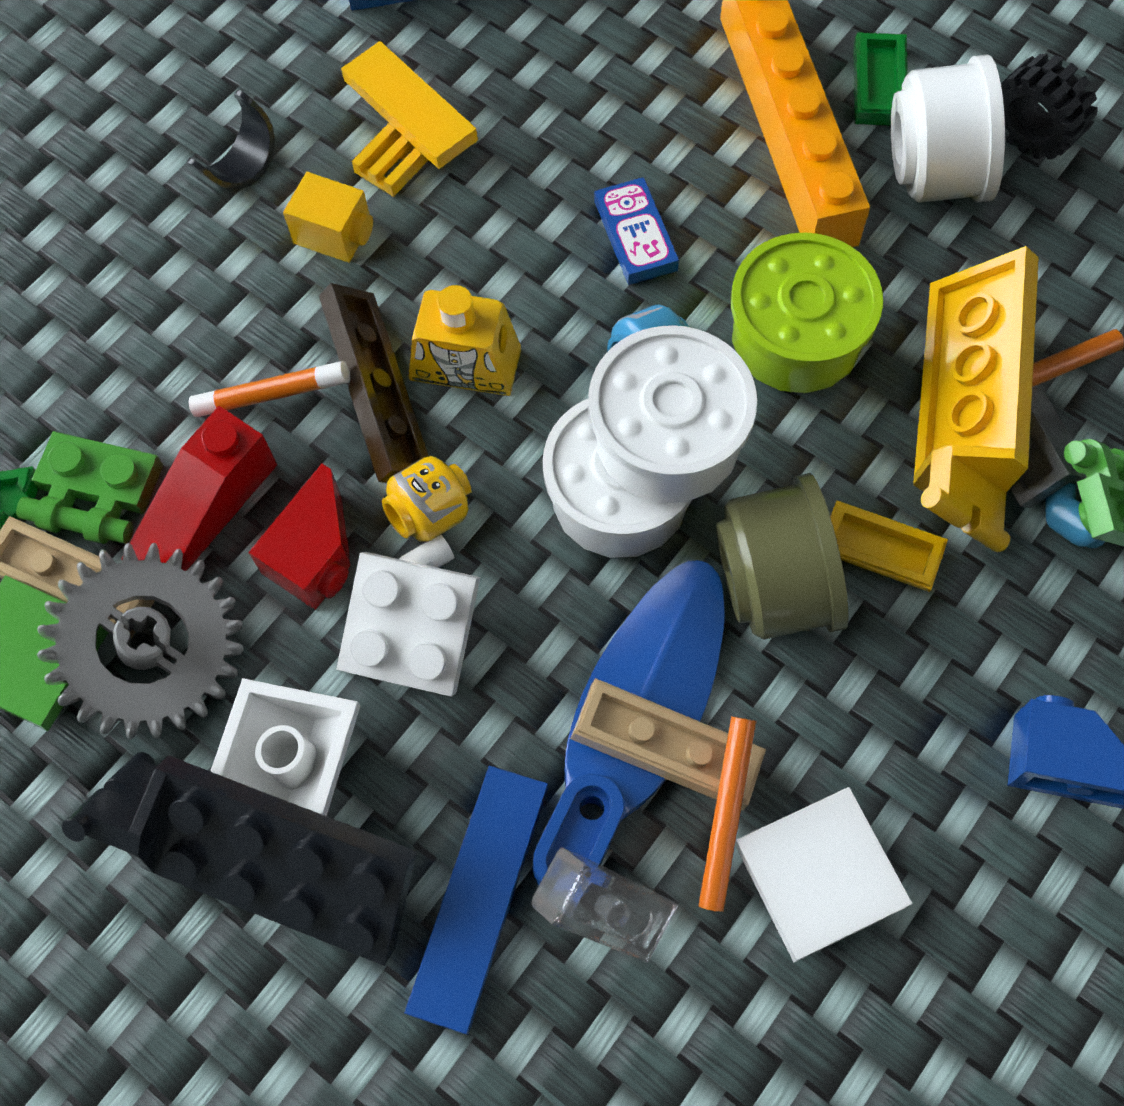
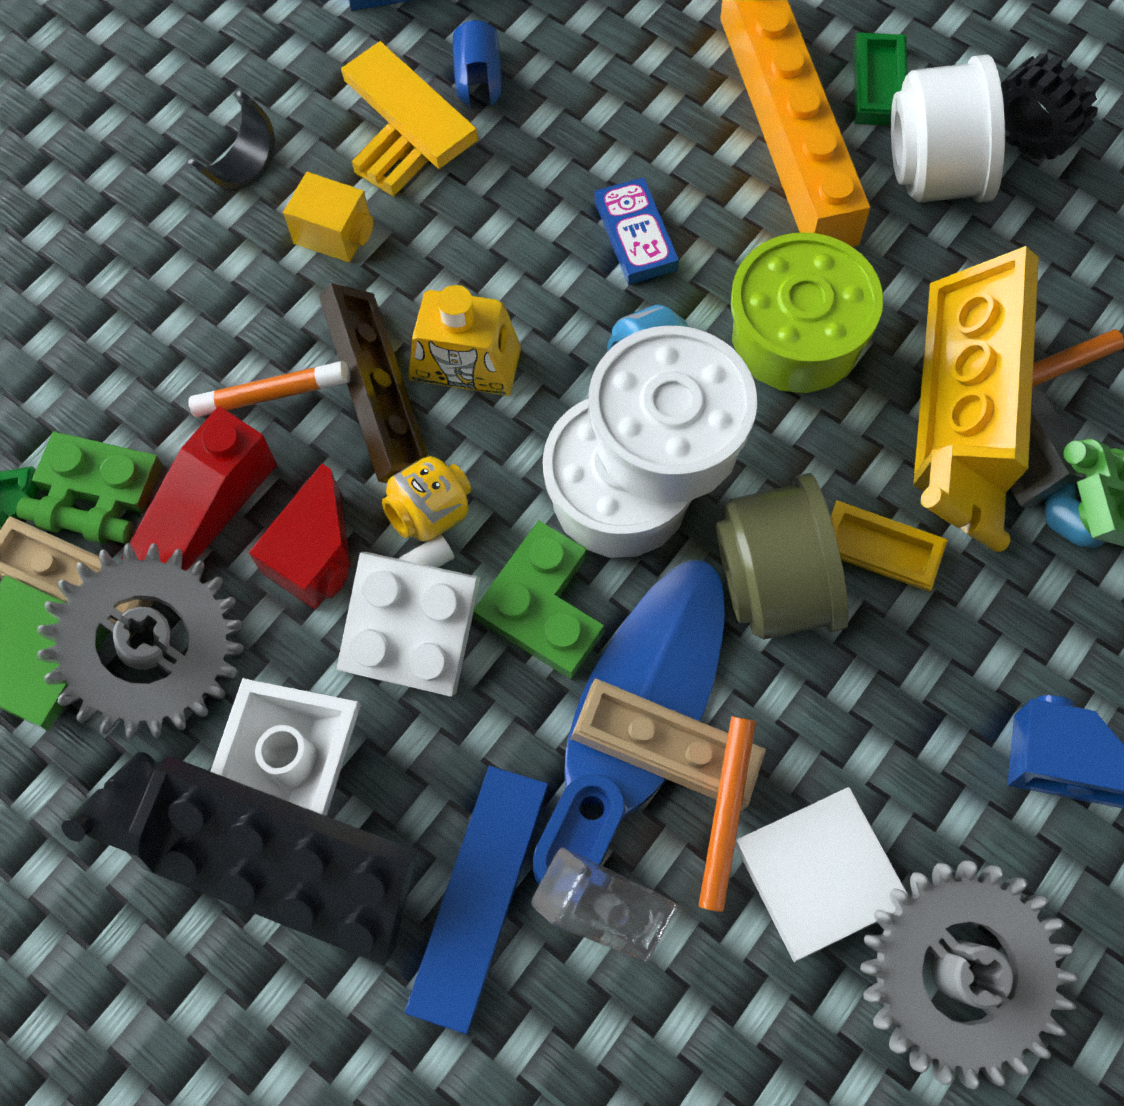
(476, 59): none -> blue piece
(527, 606): none -> bright green plate
(1013, 991): none -> light grey gear

